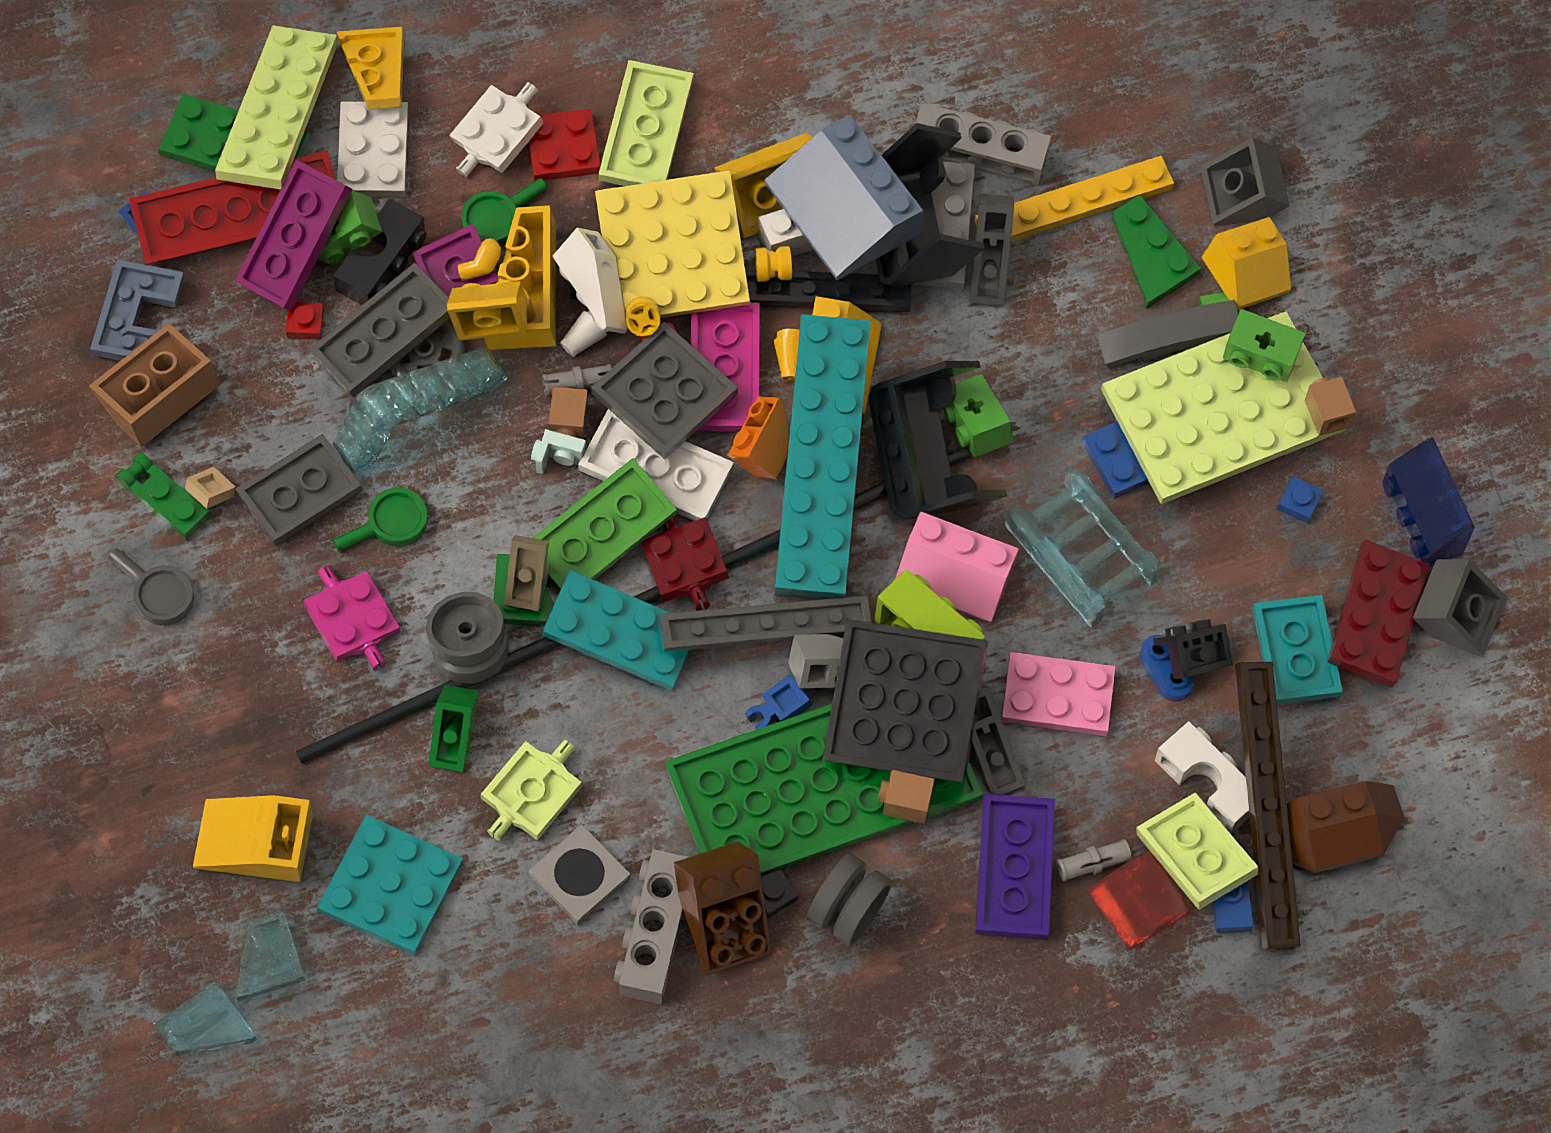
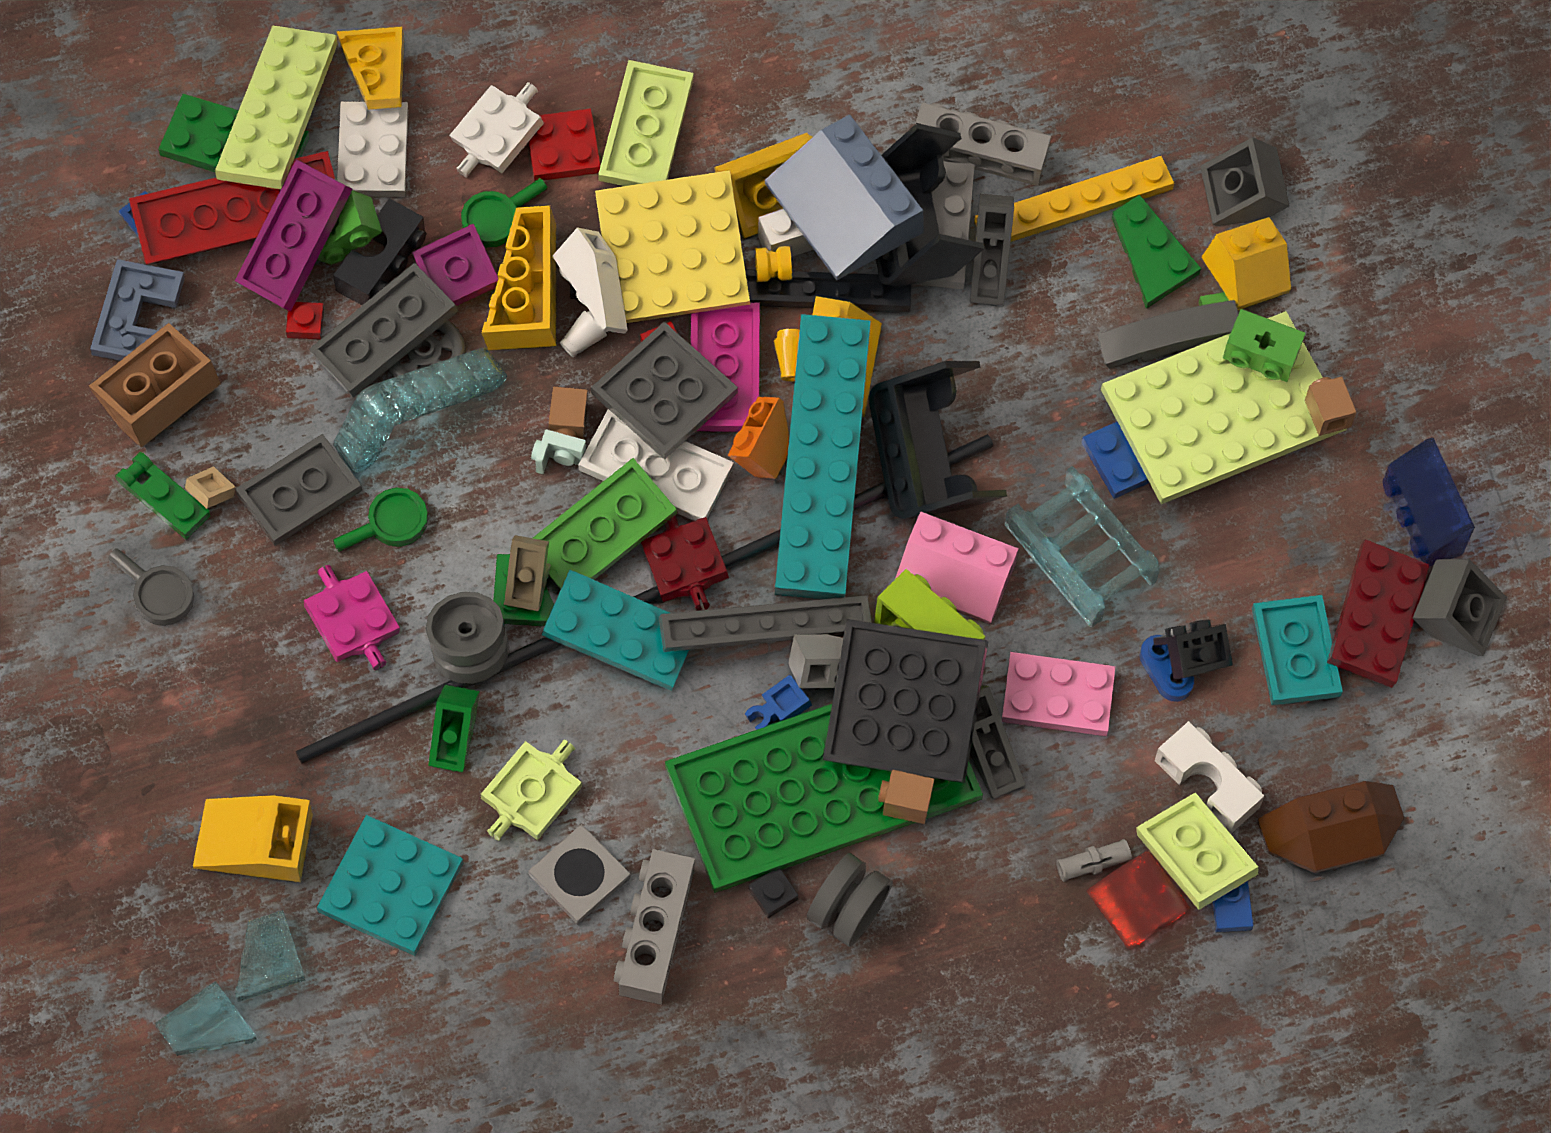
(484, 261): yellow arm -> none
(488, 310): yellow slope -> none
(575, 379): light grey pin -> none
(641, 323): yellow wheel -> none
(724, 906): reddish brown slope -> none
(978, 417): bright green brick -> none
(1015, 866): dark purple plate -> none
(1267, 805): dark brown tile -> none
(1300, 499): blue plate -> none

